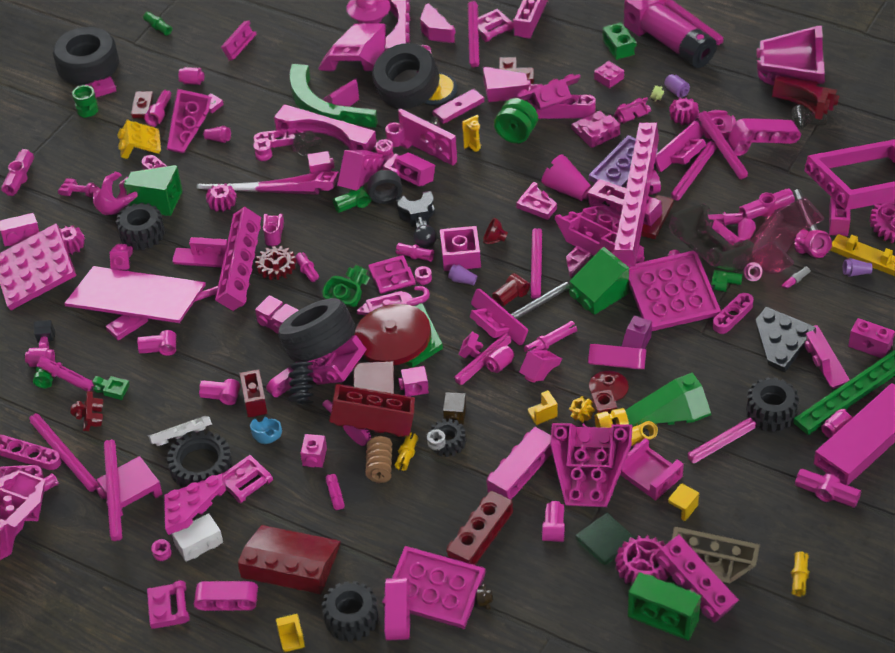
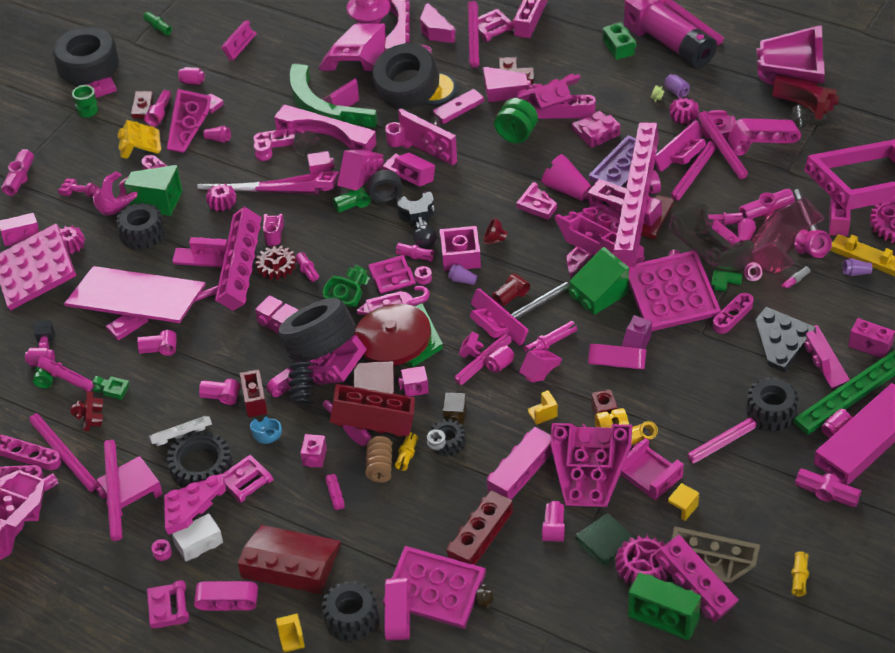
(120, 257): dark pink bracket -> none
(386, 148): dark pink wheel -> none
(471, 133): yellow hinge -> none
(536, 263): dark pink axle -> none
(582, 409): yellow gear -> none
(609, 74): dark pink piece -> none
(609, 380): dark red dish -> none
(638, 106): dark pink hinge -> none
(674, 402): green wedge -> none

